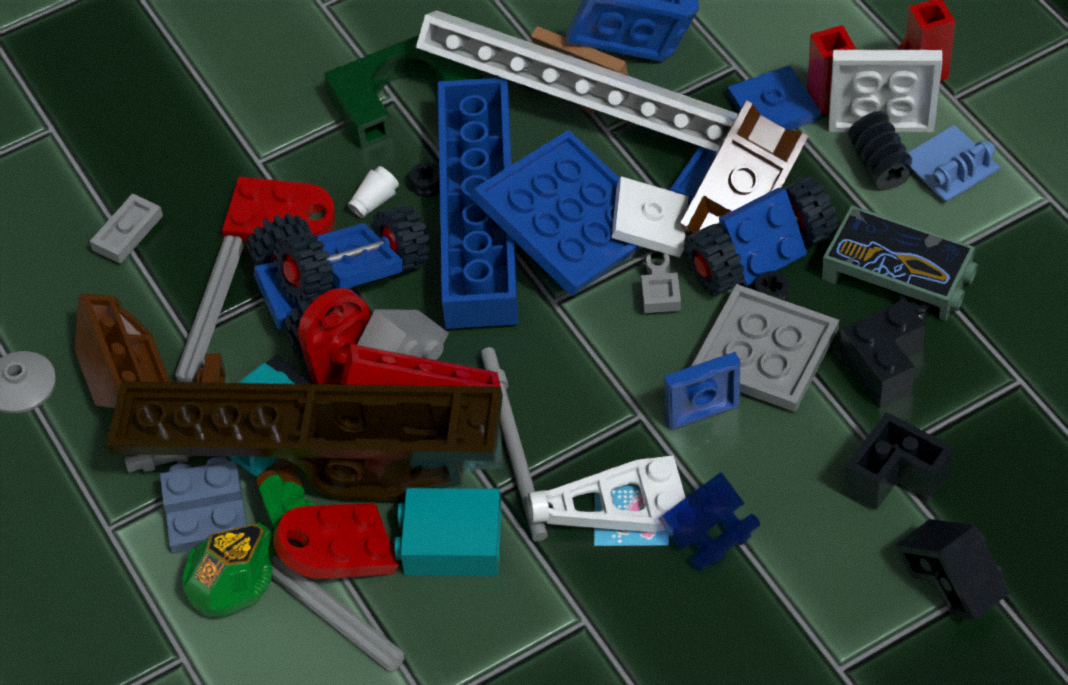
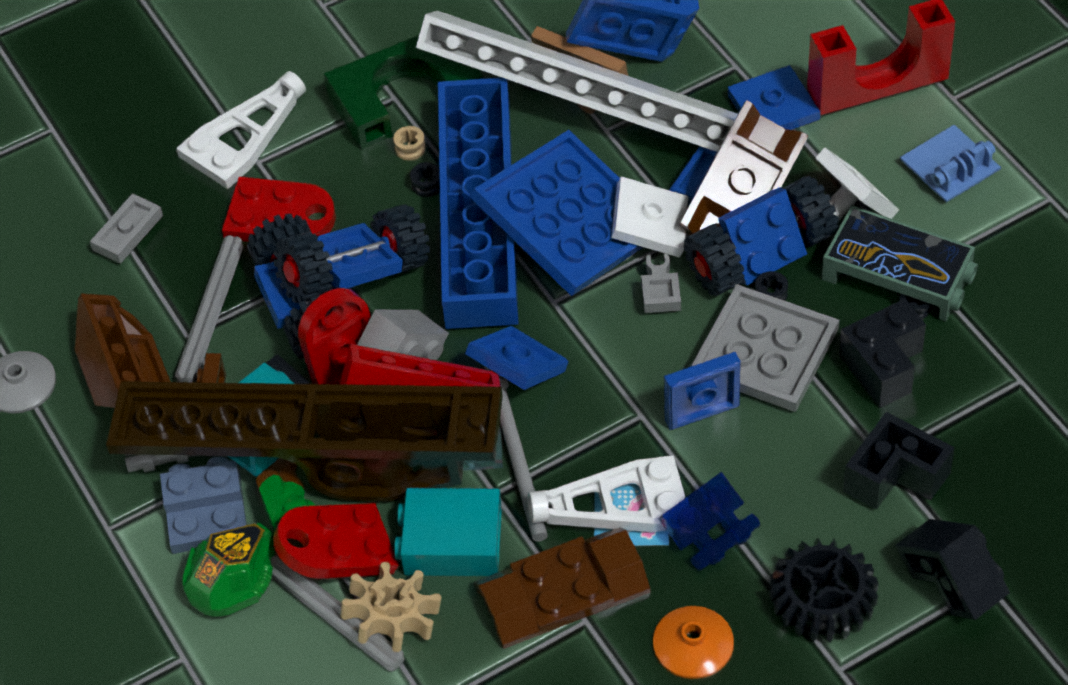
(222, 162): none -> white plate
(373, 192): white cone -> none
(390, 606): none -> tan gear
(410, 134): none -> tan bush
(517, 357): none -> blue plate
(563, 585): none -> reddish brown piece
(693, 656): none -> orange dish
(835, 606): none -> black gear
(853, 188): none -> white tile
(881, 150): black piece -> none
(886, 81): white plate -> none

